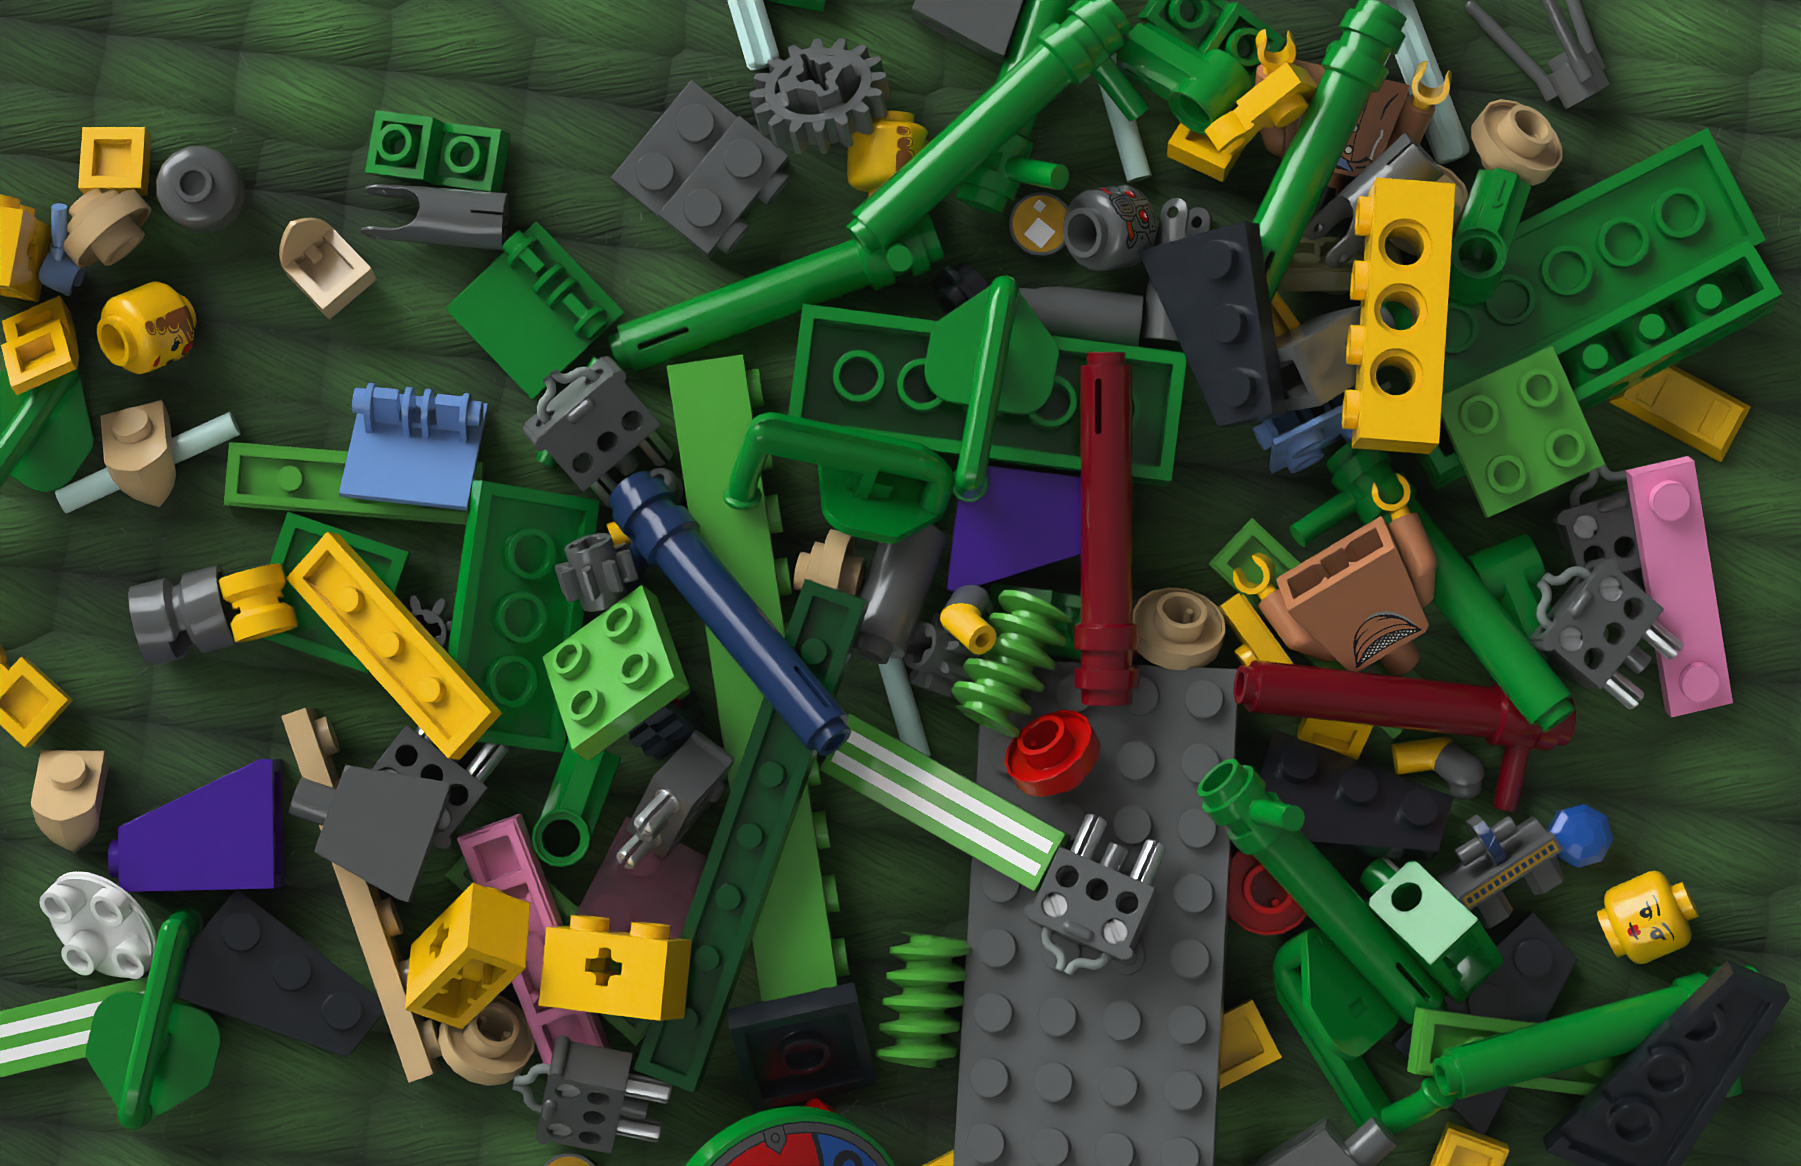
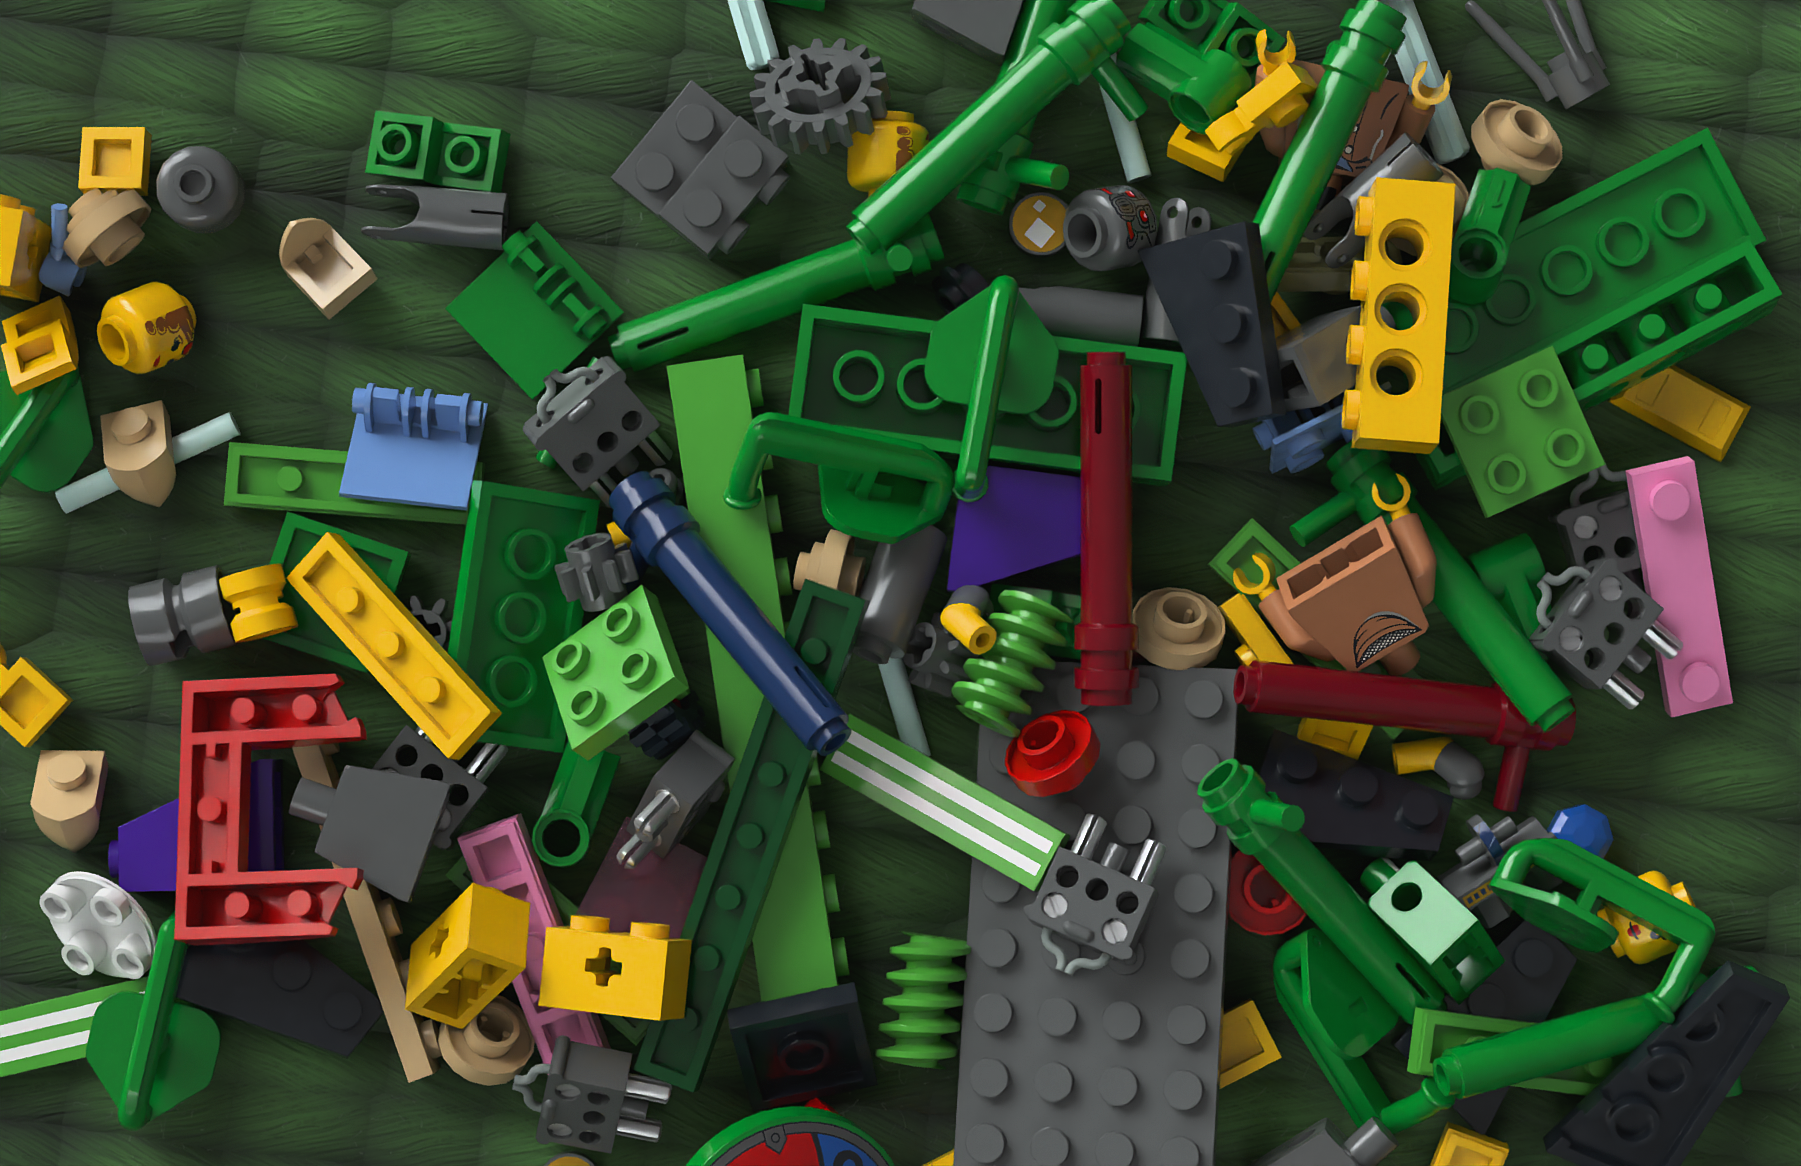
(219, 729): none -> red wedge
(1615, 889): none -> green piece

